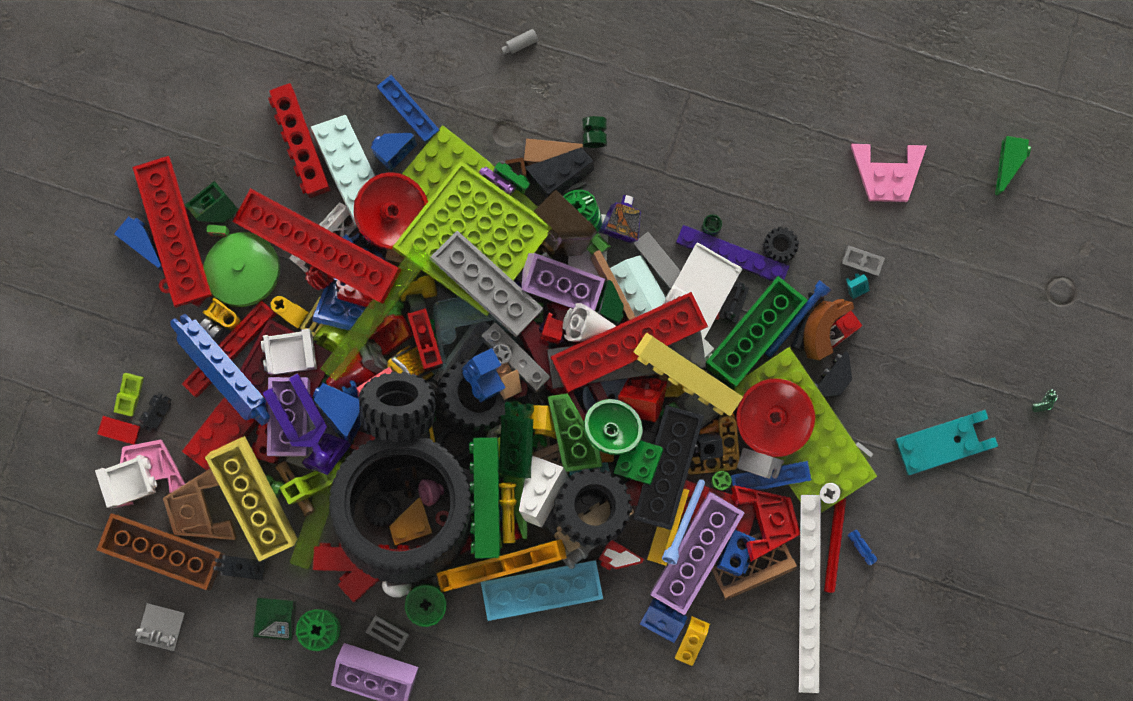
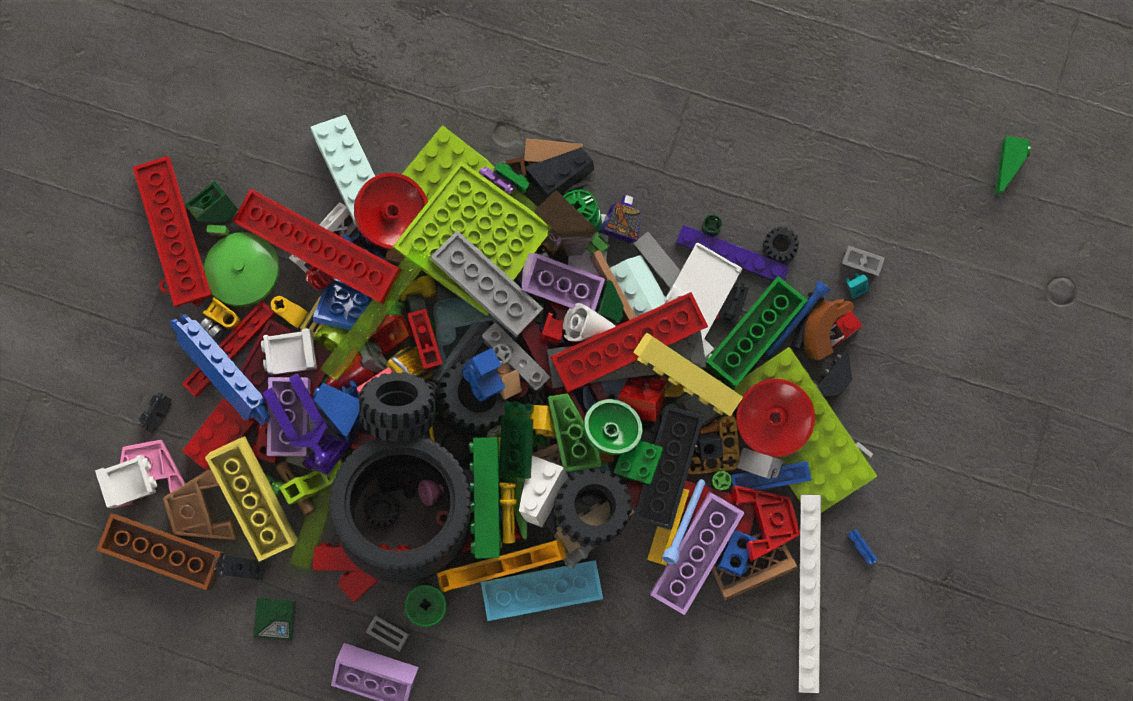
(119, 430): red tile -> none
(129, 394): lime slope -> none
(139, 239): blue slope -> none
(160, 627): light grey hinge -> none
(286, 95): red brick -> none
(328, 635): green wheel -> none
(352, 295): red hinge -> none
(393, 148): blue slope -> none
(395, 589): white hair -> none
(408, 108): blue plate -> none
(411, 524): light orange wing -> none
(520, 42): light grey cylinder -> none
(594, 132): dark green wheel -> none
(618, 557): slope -> none
(663, 620): blue bracket -> none
(692, 641): yellow bracket -> none
(832, 491): white wheel -> none
(834, 548): red axle -> none
(888, 180): bright pink wing -> none
(937, 444): teal hinge -> none
(1047, 403): clear green arm -> none

